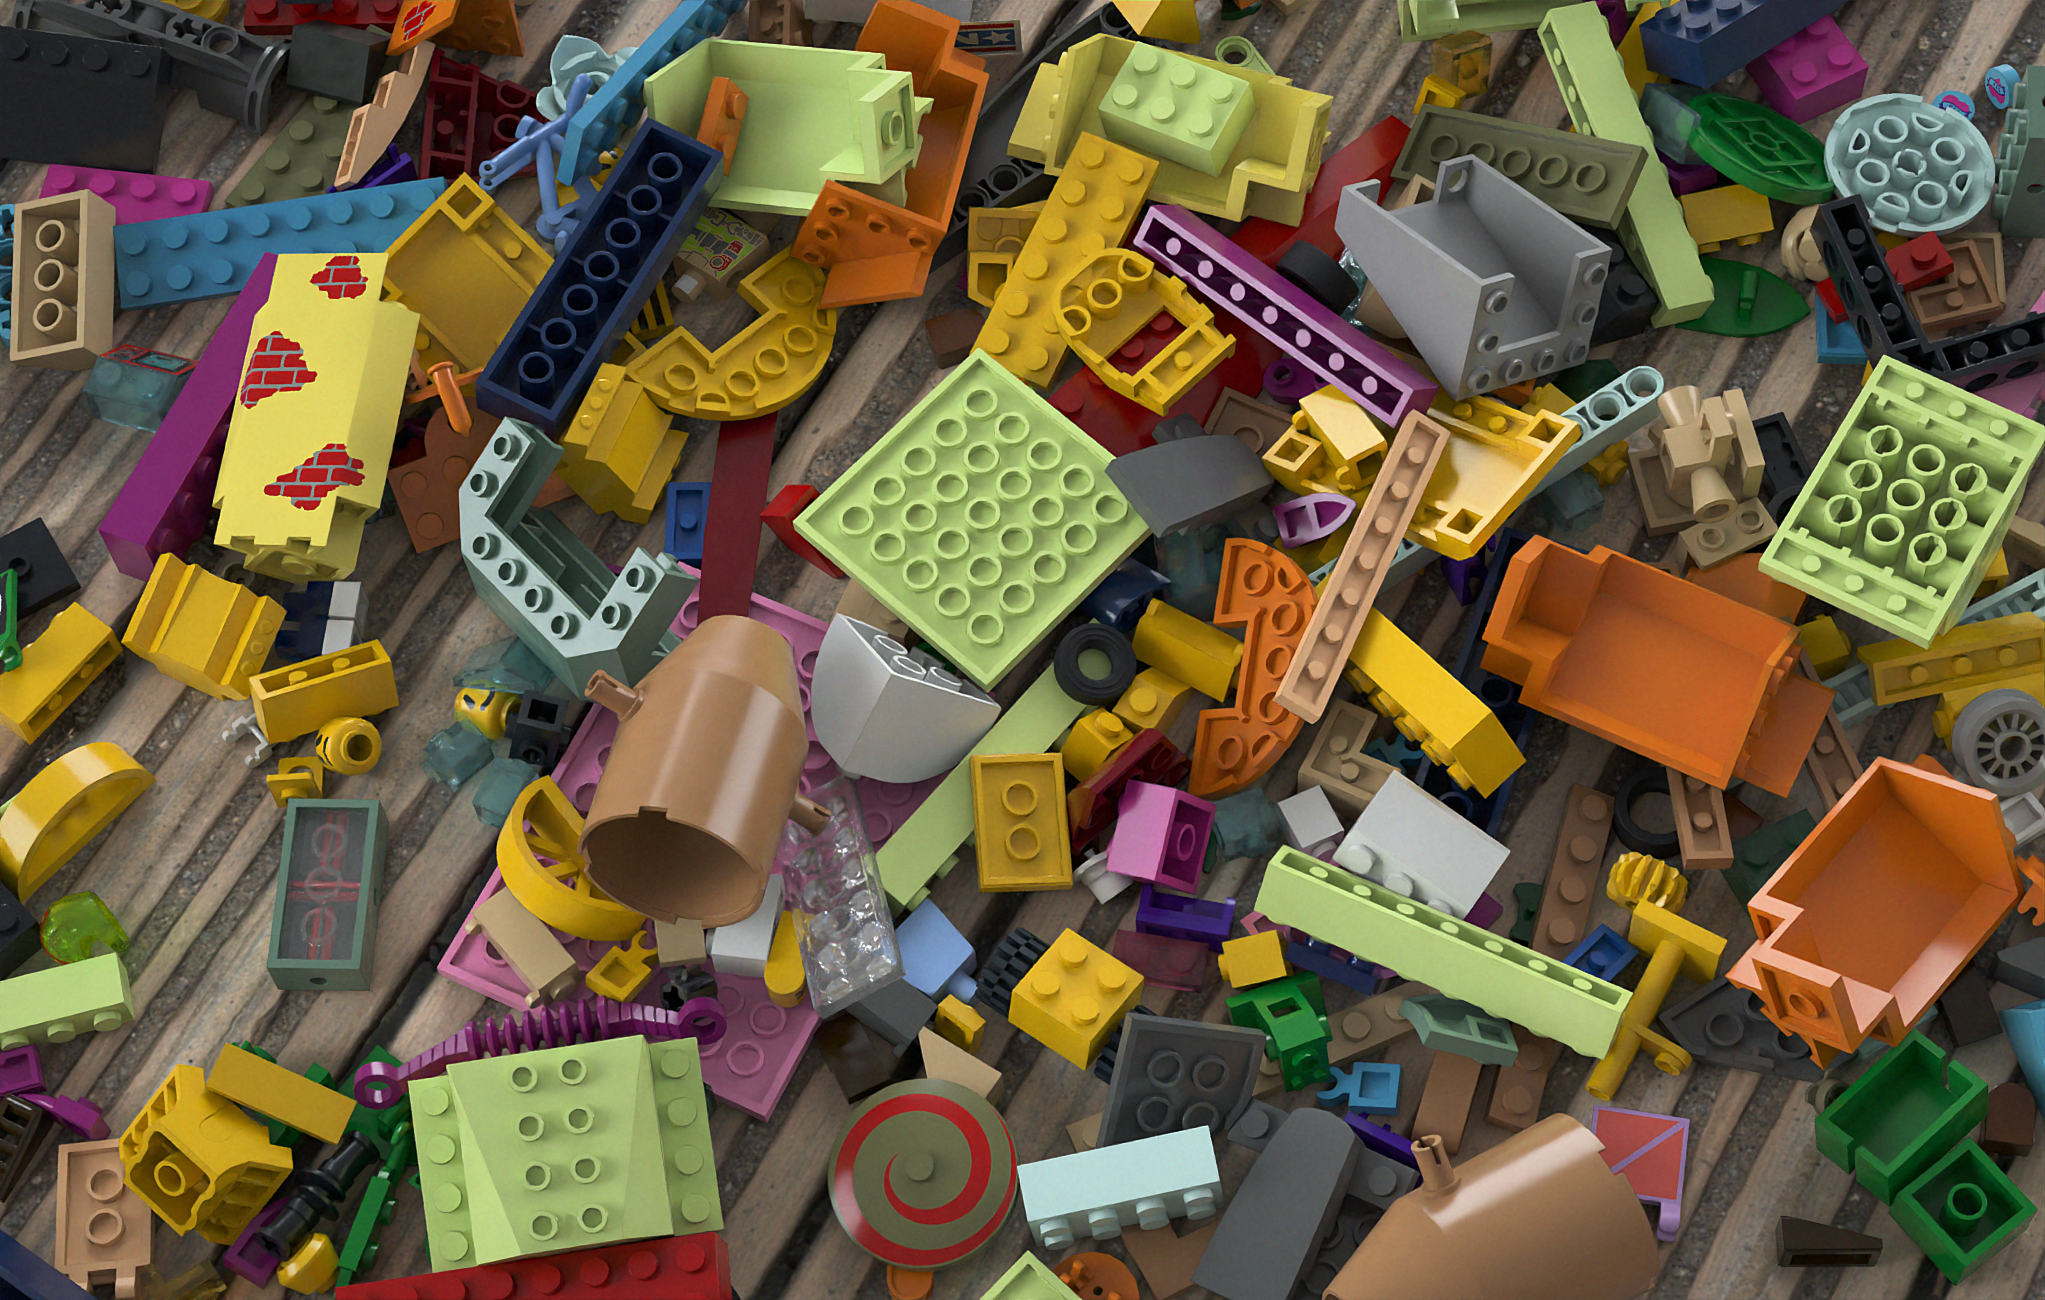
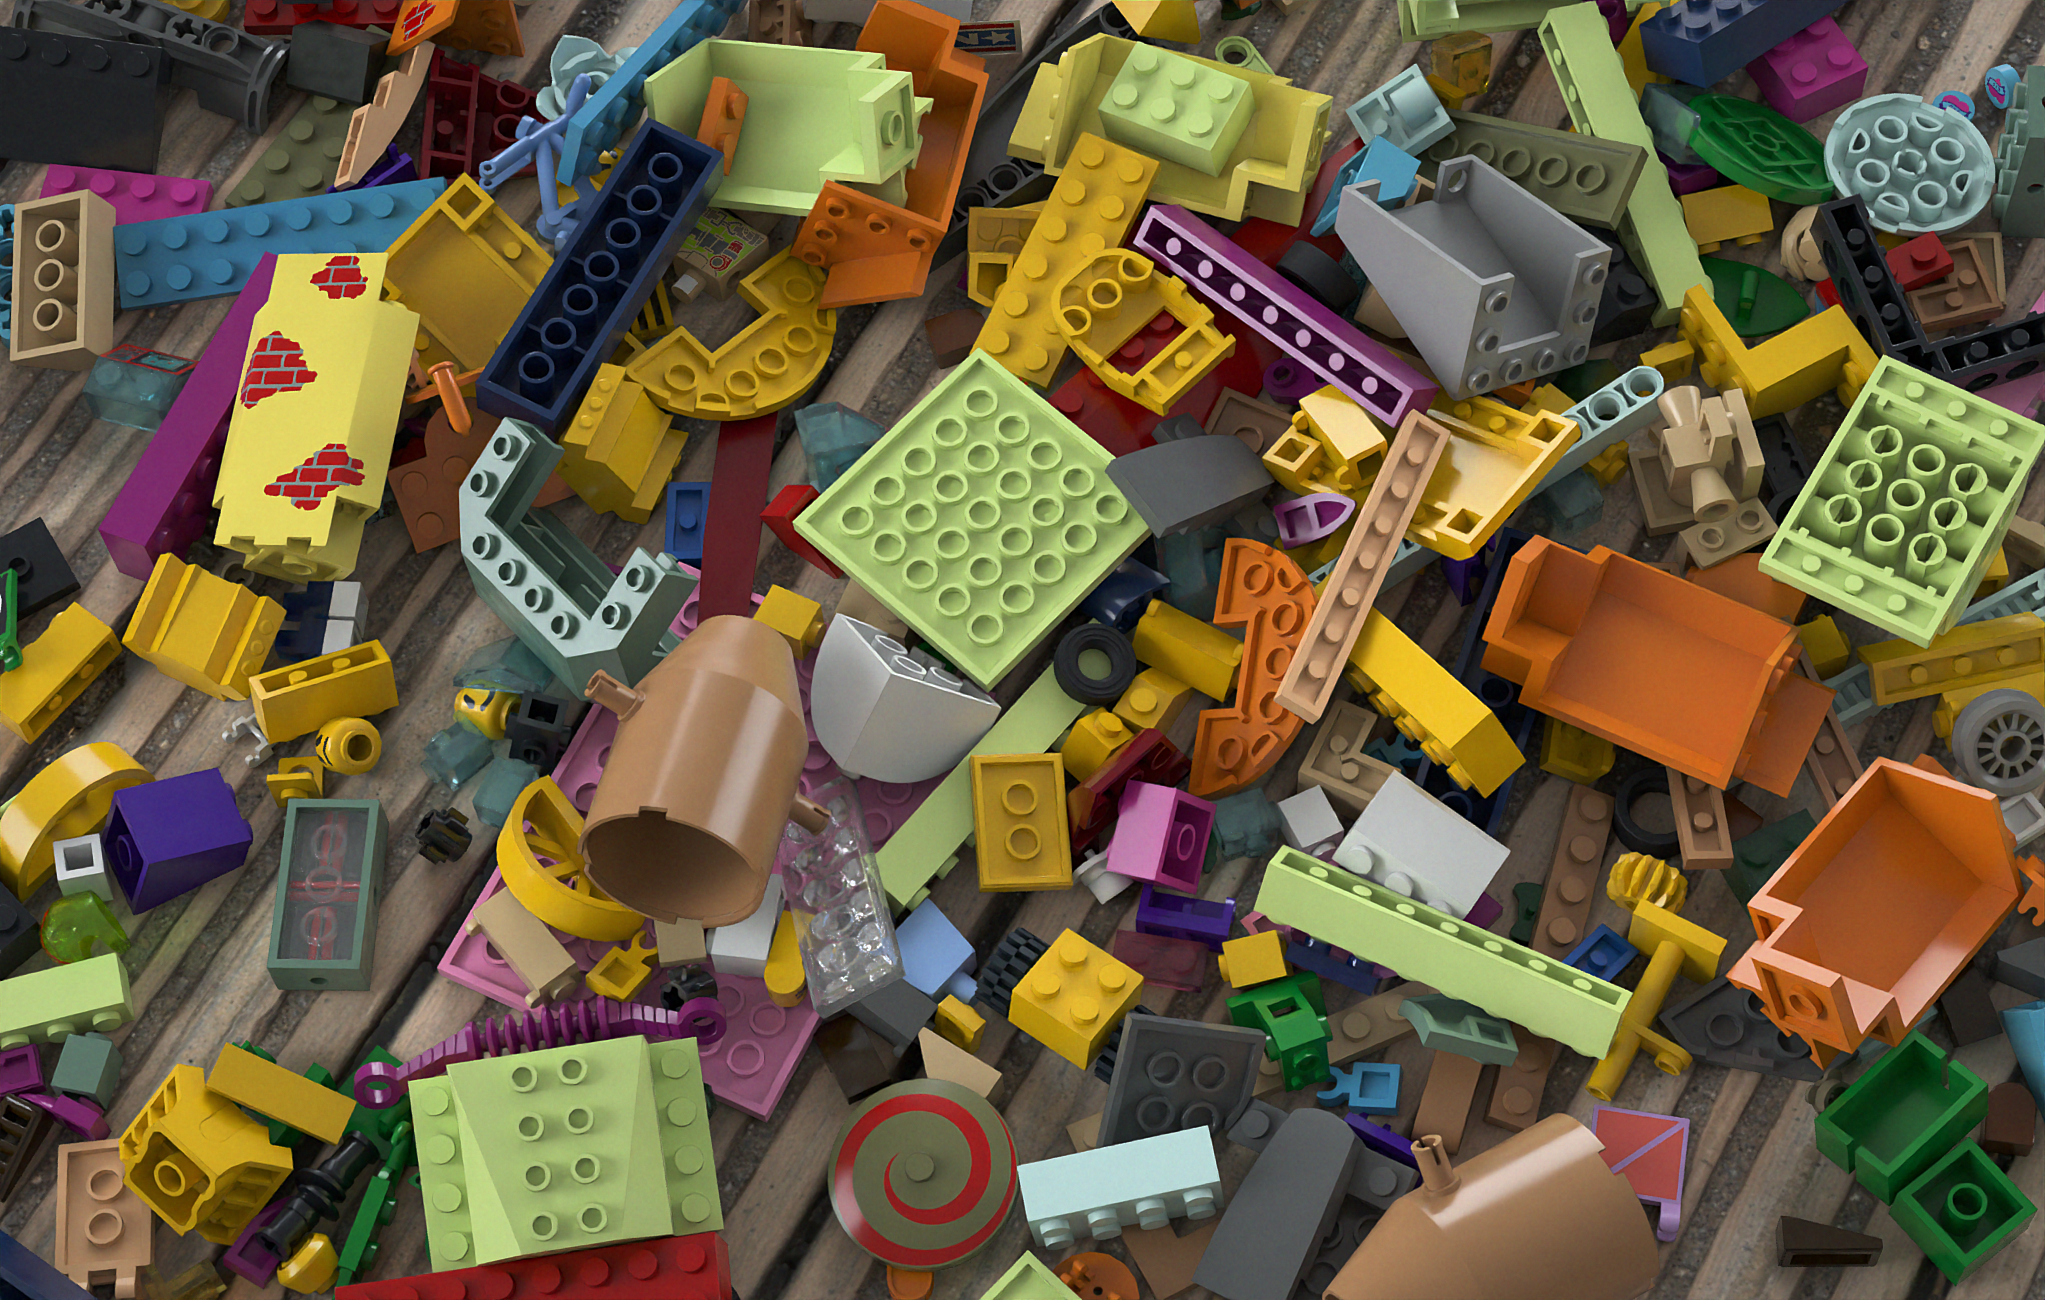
(83, 866): none -> white brick
(88, 1068): none -> sand green brick
(174, 837): none -> dark purple slope
(443, 835): none -> black gear
(794, 618): none -> yellow brick
(833, 440): none -> clear light blue slope
(1375, 160): none -> medium azure slope
(1402, 113): none -> light aqua plate
(1575, 752): none -> yellow bracket
(1670, 359): none -> yellow bracket
(1784, 369): none -> yellow bracket

